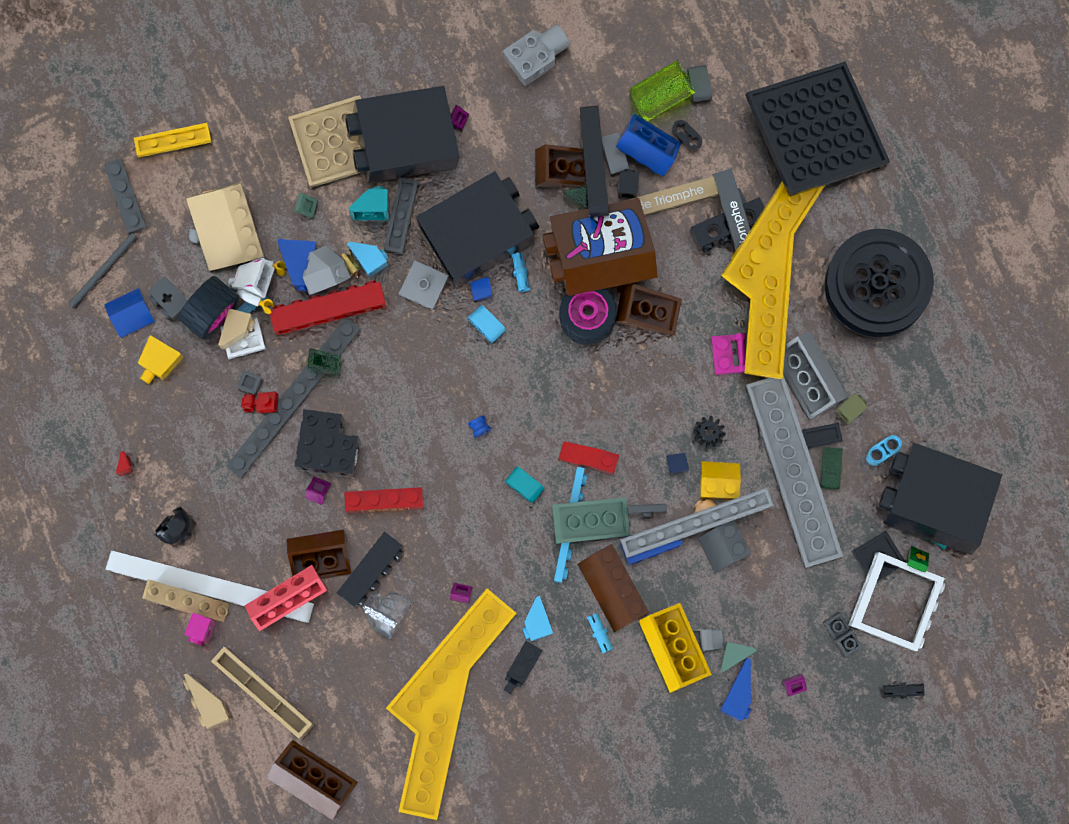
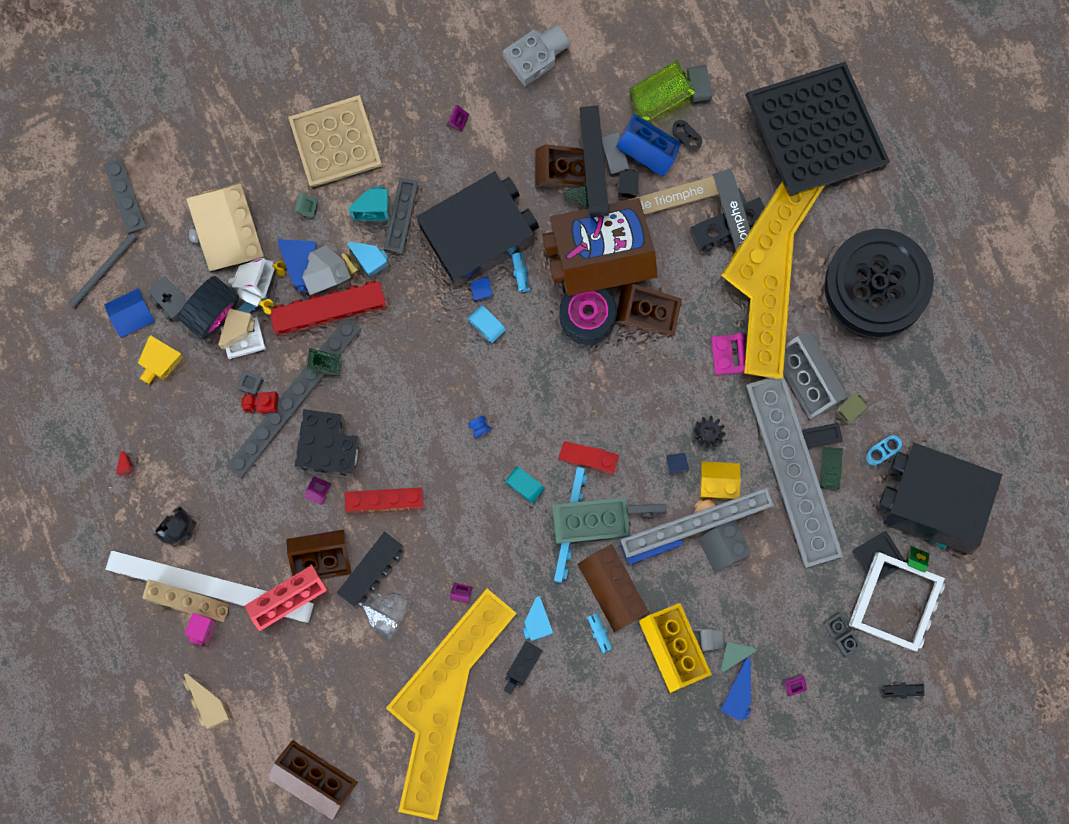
(172, 140): yellow plate -> none
(262, 693): tan brick -> none
(403, 134): black brick -> none
(423, 285): light grey plate -> none

